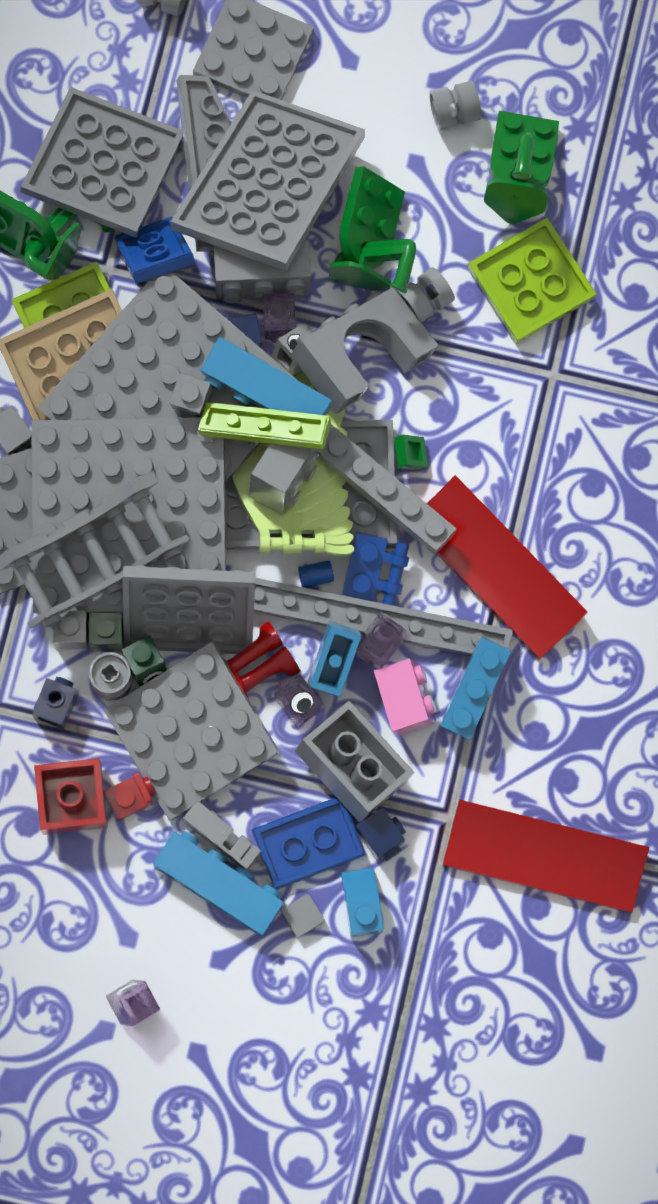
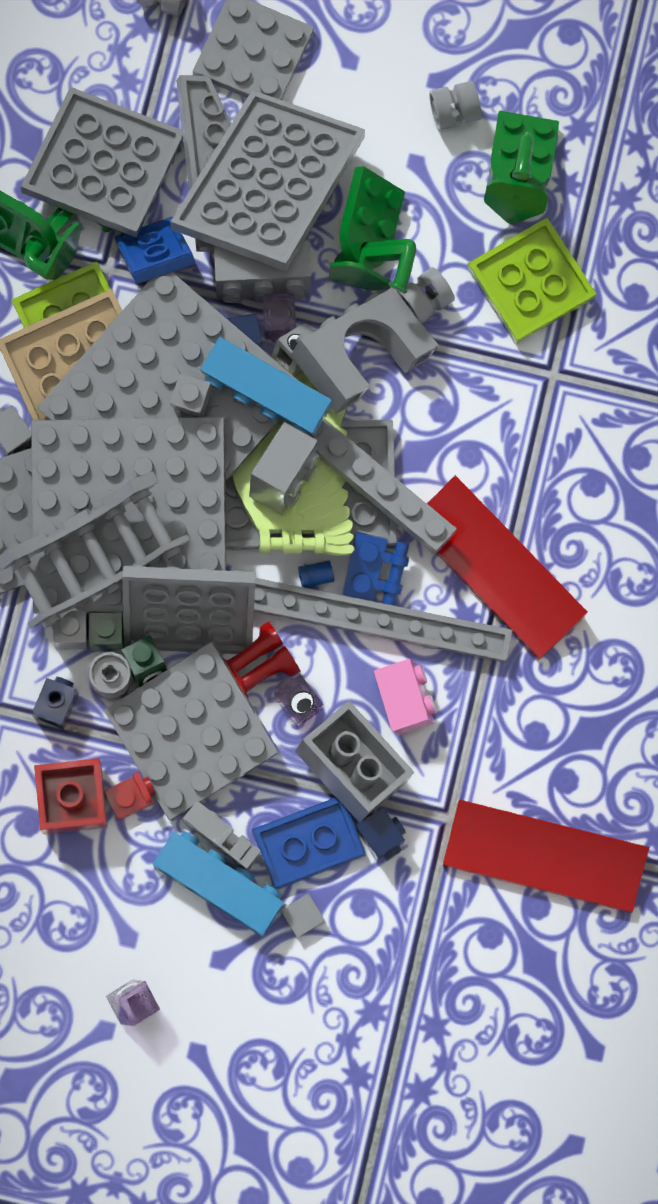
(264, 425): lime tile -> none
(334, 658): dark azure brick -> none
(362, 902): dark azure slope -> none
(380, 640): clear purple brick -> none
(410, 452): green plate -> none
(475, 687): dark azure brick -> none

